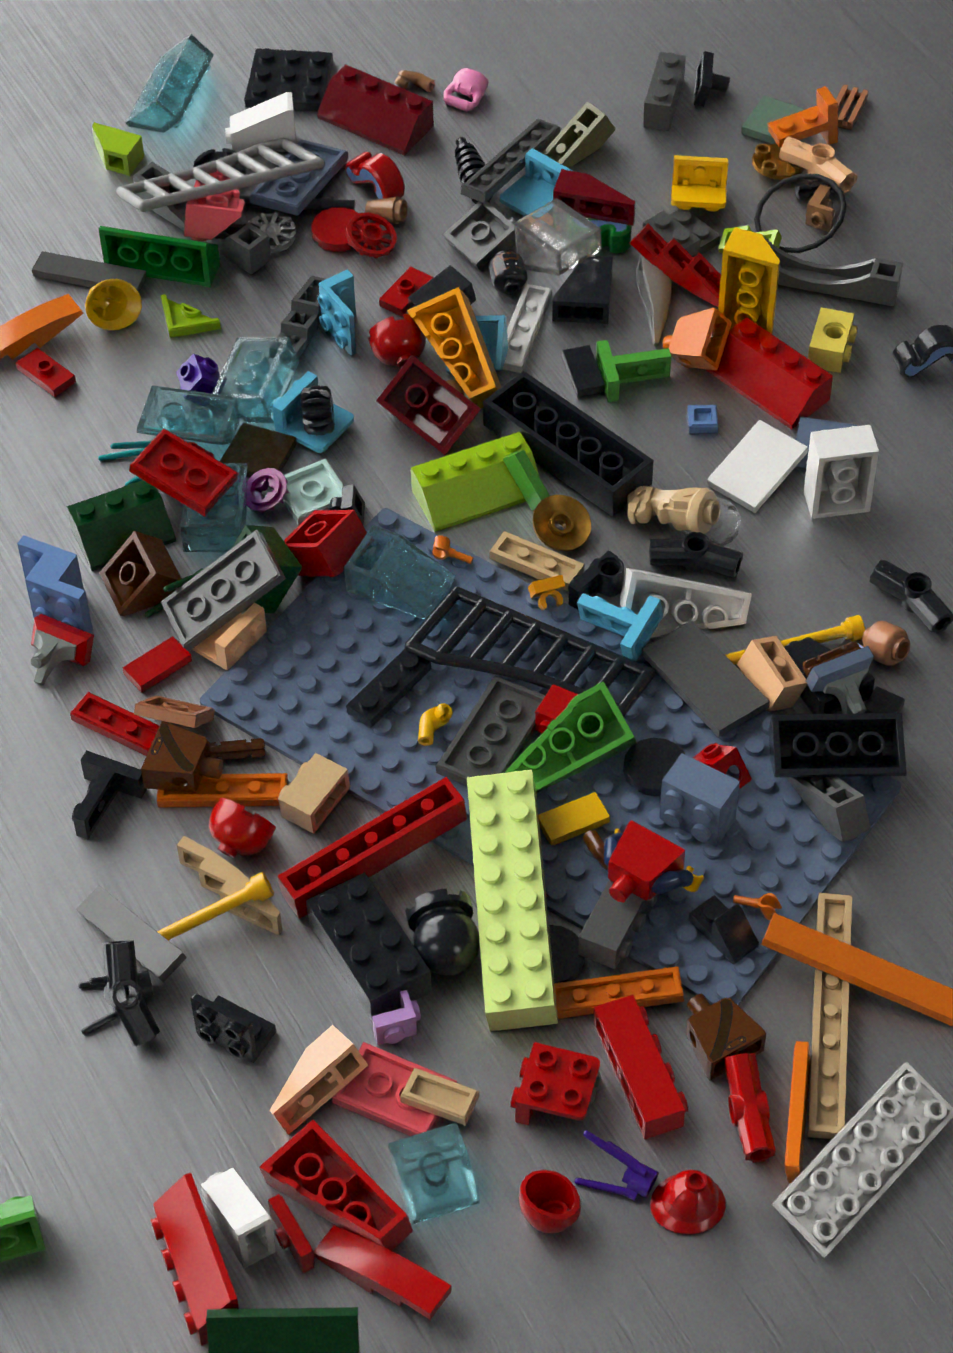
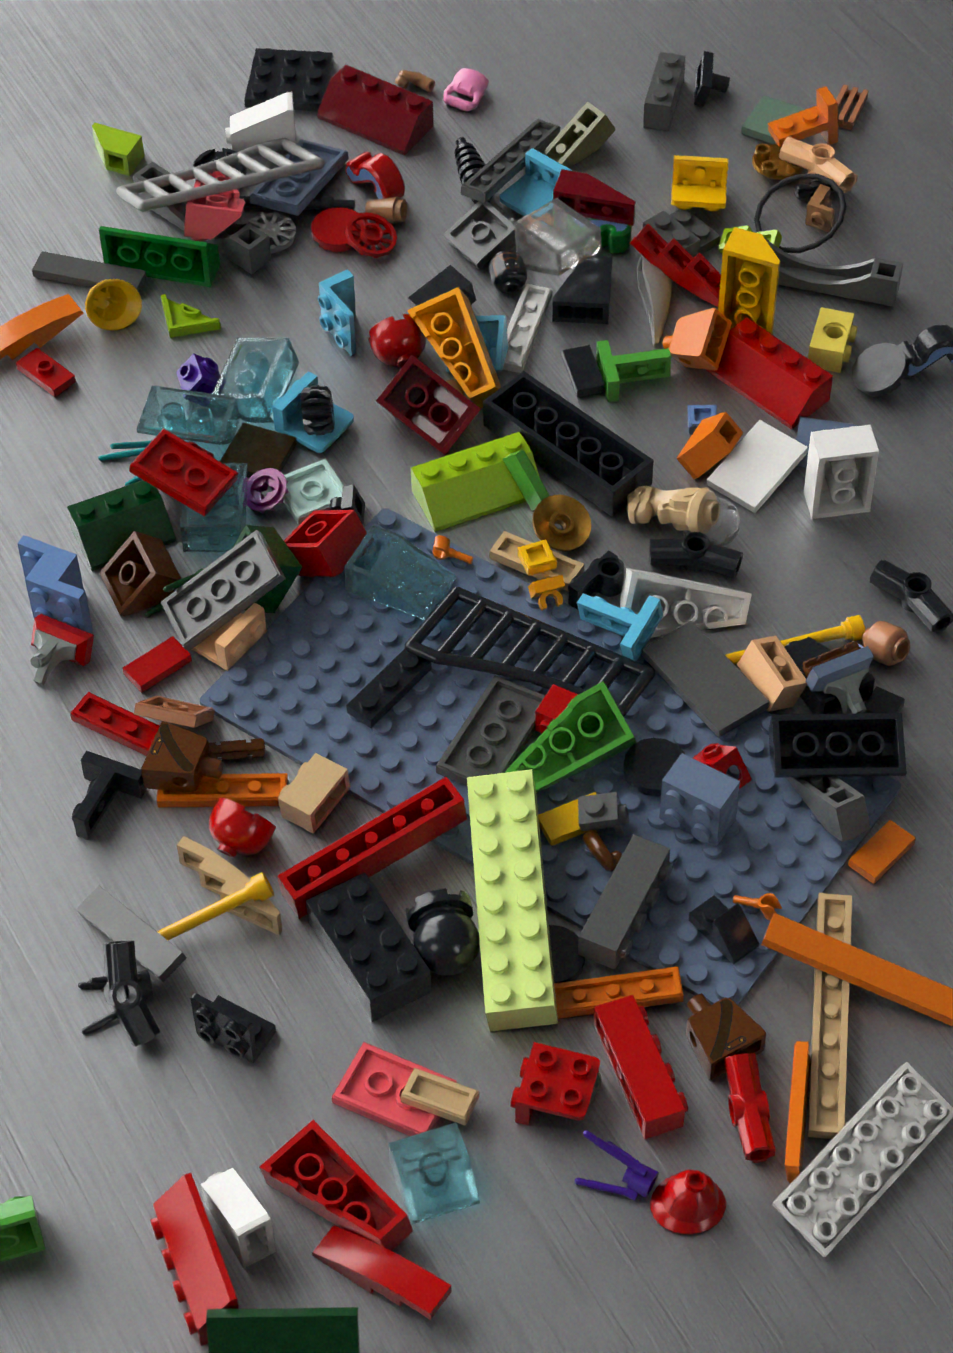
(171, 87): clear light blue slope -> none
(290, 1234): red plate -> none
(304, 316): dark grey slope -> none
(317, 1077): light nougat slope -> none
(396, 297): red plate -> none
(397, 1024): lavender bracket -> none
(431, 721): yellow arm -> none
(537, 557): none -> yellow tile
(549, 1201): red hat -> none
(602, 812): none -> dark grey bracket
(645, 864): red torso -> none
(709, 444): none -> orange slope
(880, 369): none -> tile
(881, 851): none -> orange tile

